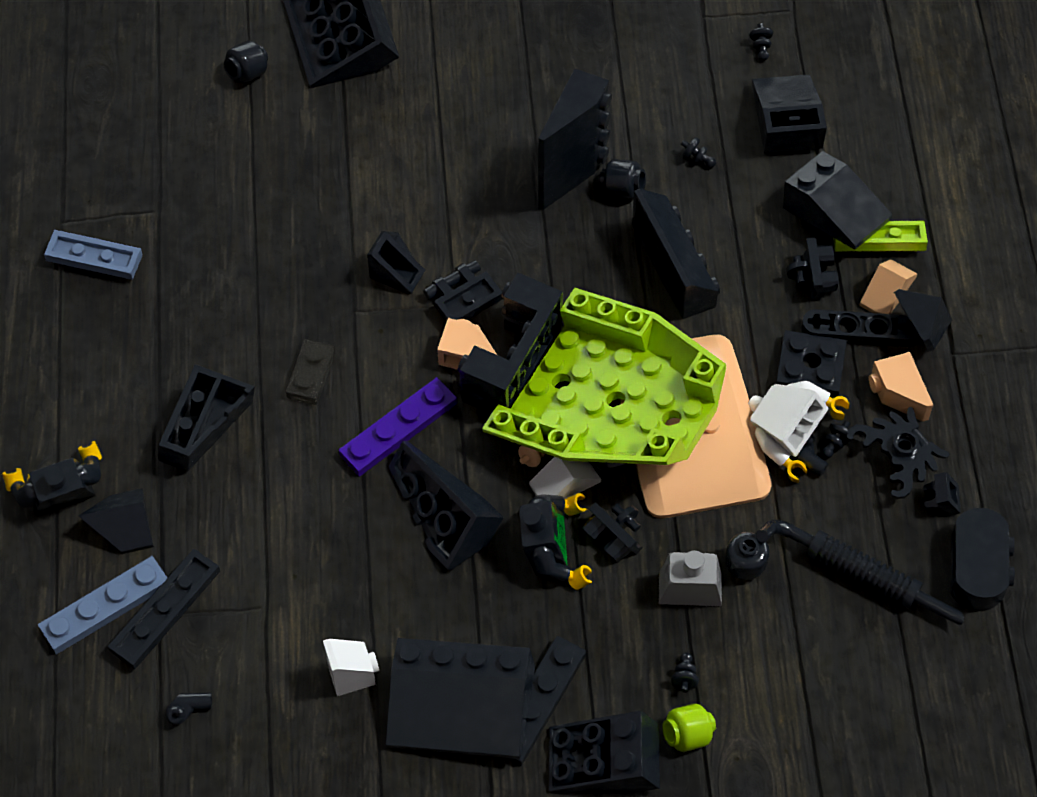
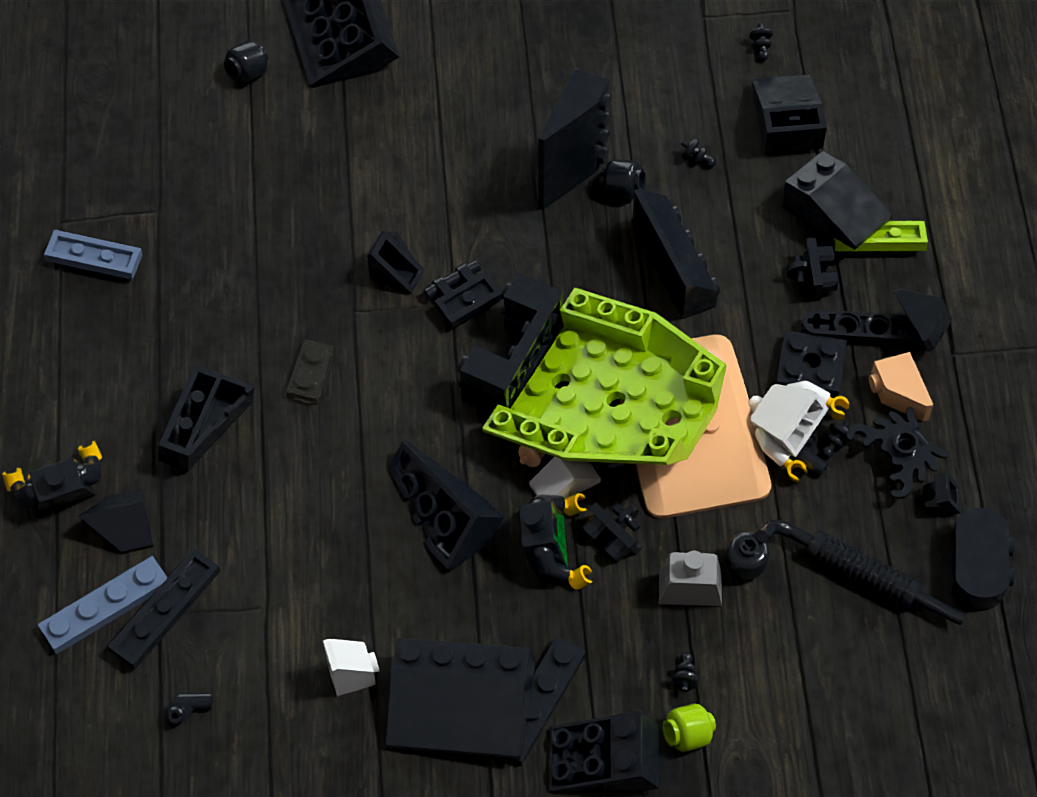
(397, 426): dark purple plate -> none
(459, 340): light nougat slope -> none
(886, 280): light nougat slope -> none

